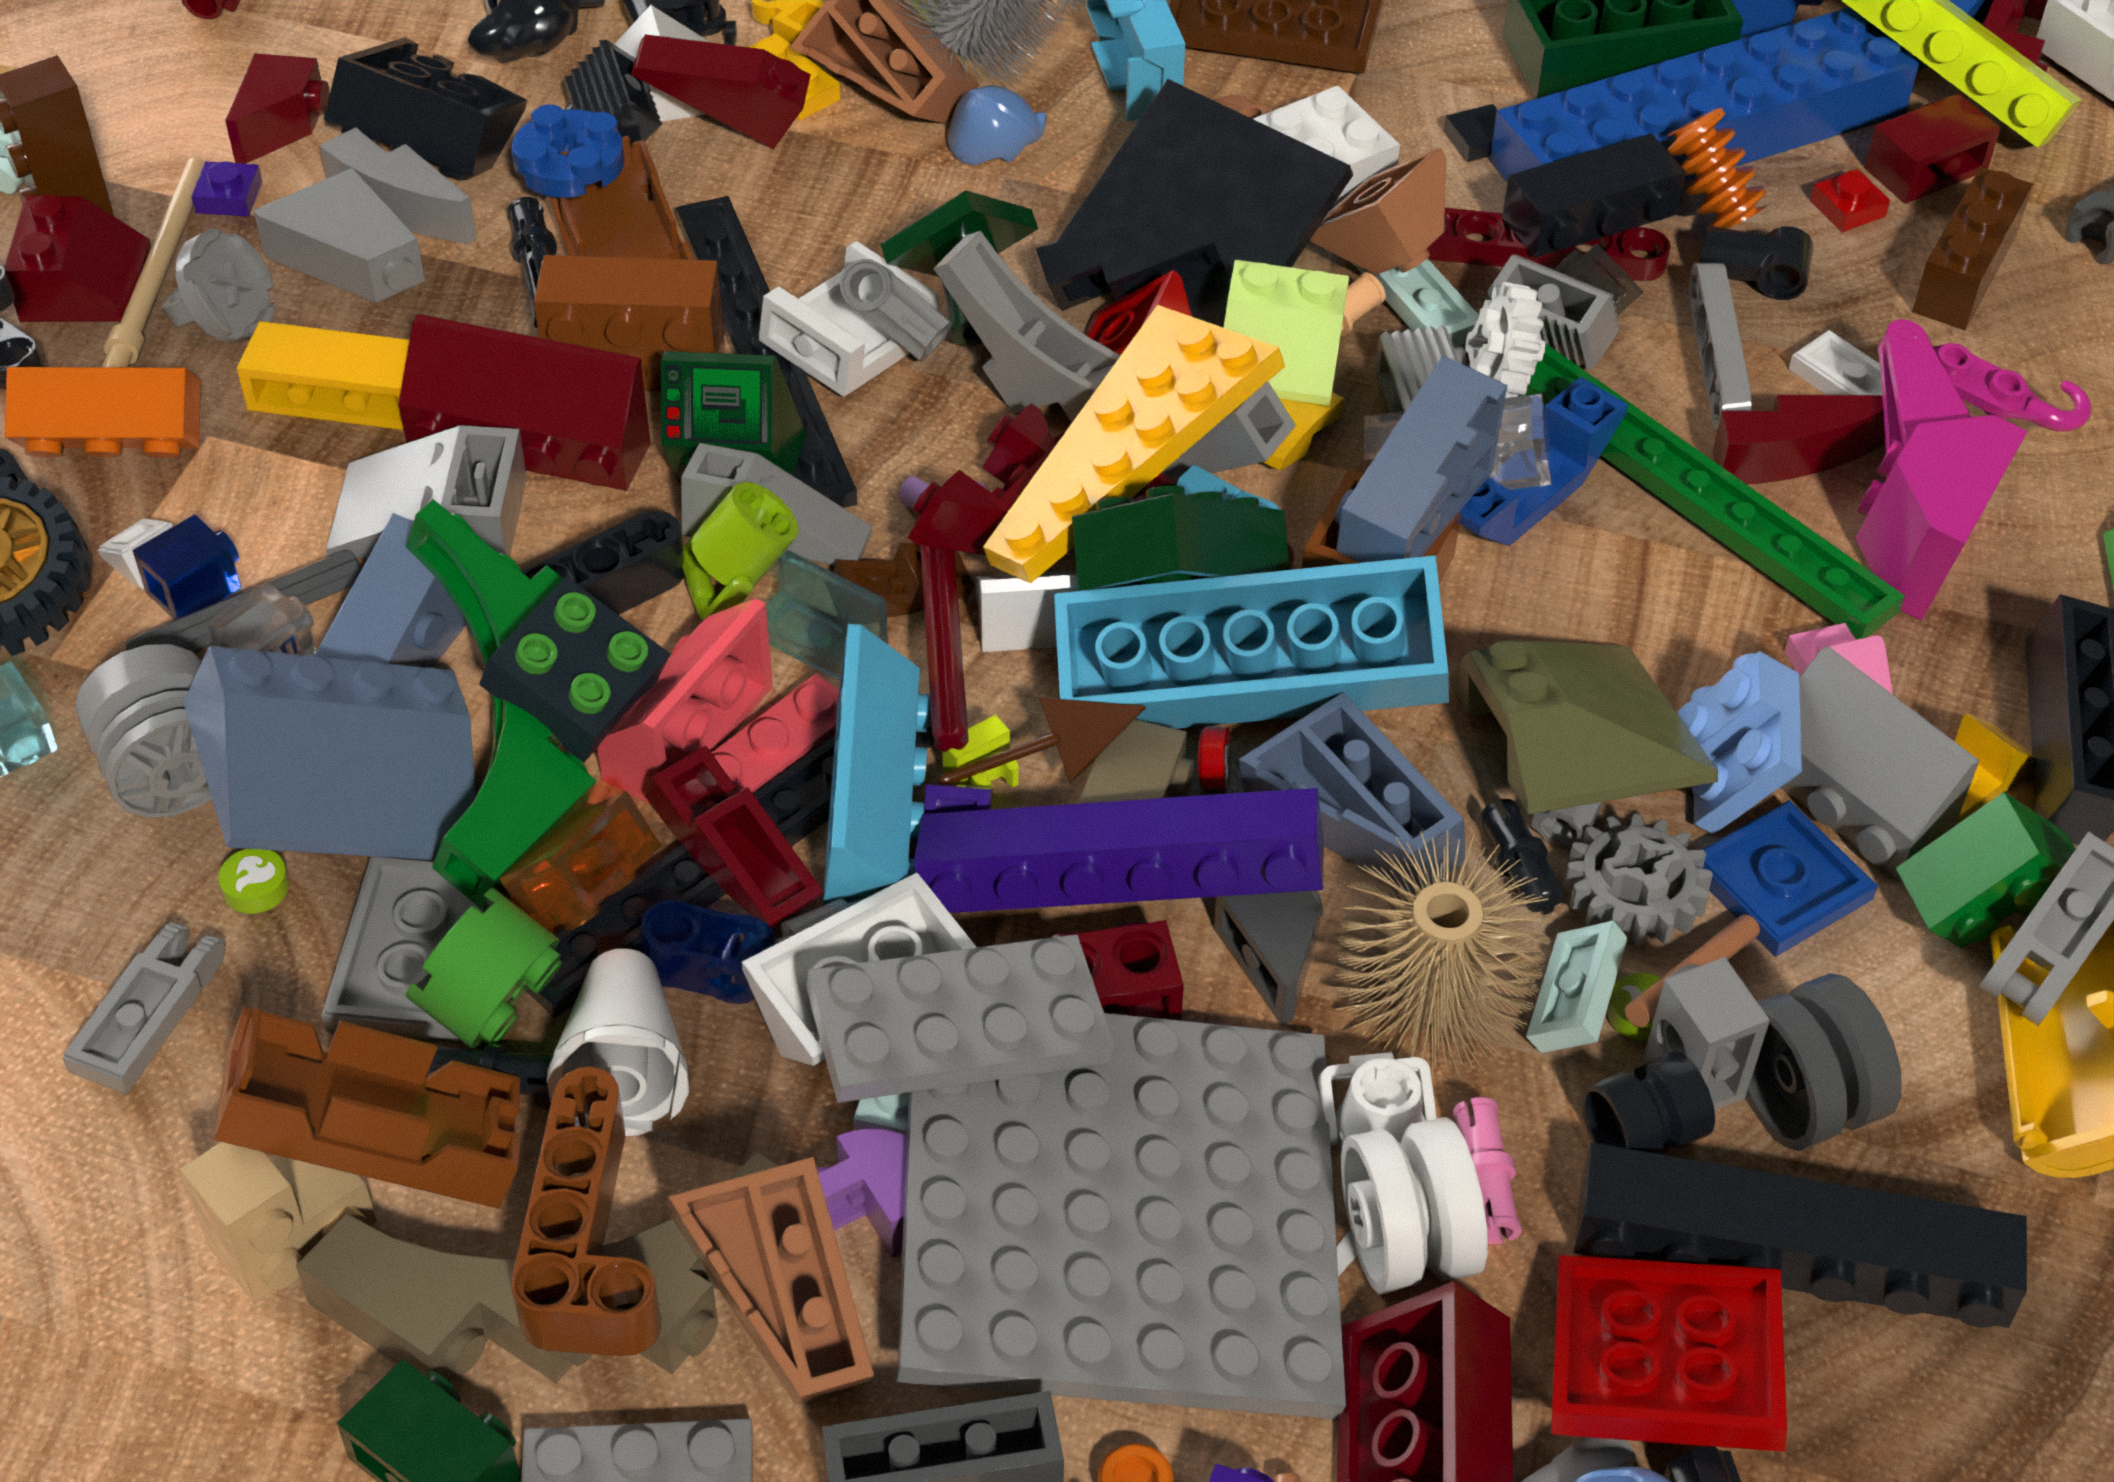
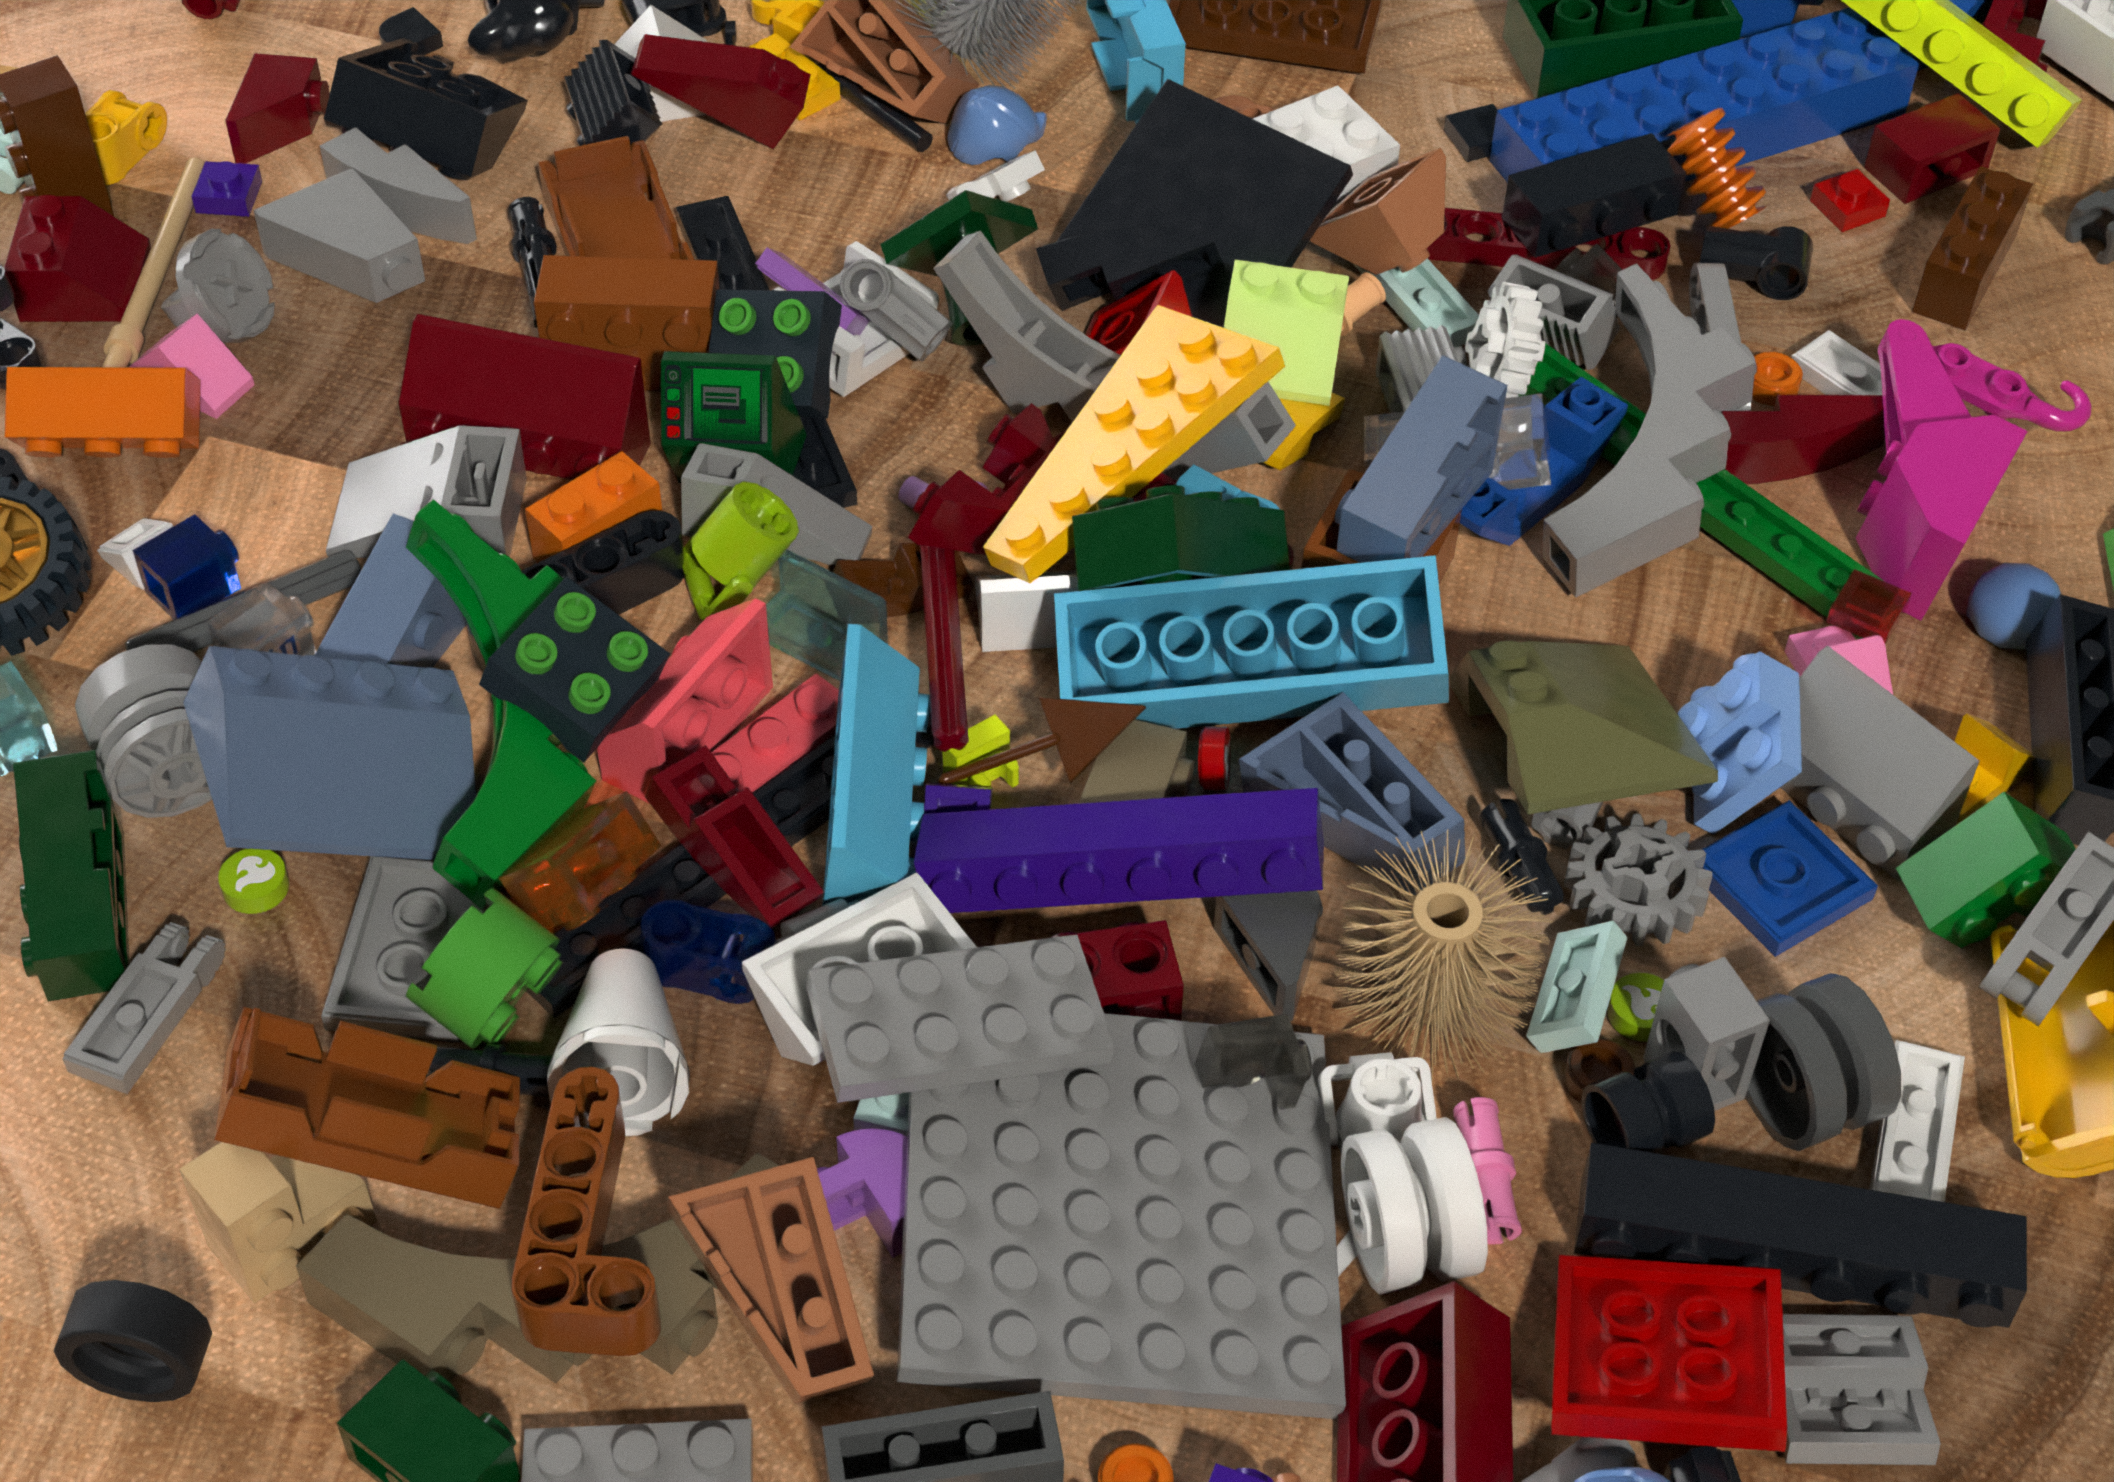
(71, 876): none -> dark green wedge
(124, 132): none -> yellow piece
(133, 1341): none -> black tyre
(206, 356): none -> bright pink slope
(324, 374): yellow brick -> none
(413, 27): none -> black tile
(590, 505): none -> orange brick
(593, 147): blue plate -> none
(784, 324): none -> black brick
(795, 278): none -> medium lavender tile
(883, 112): none -> black bar
(1006, 180): none -> white plate
(1253, 1050): none -> clear smoke bracket
(1594, 1062): none -> reddish brown tile
(1652, 492): none -> light grey arch
(1724, 944): nougat bar -> none
(1775, 376): none -> orange tile
(1856, 1391): none -> light grey slope
(1868, 606): none -> clear red tile
(1919, 1136): none -> white tile
(2010, 603): none -> medium blue hair

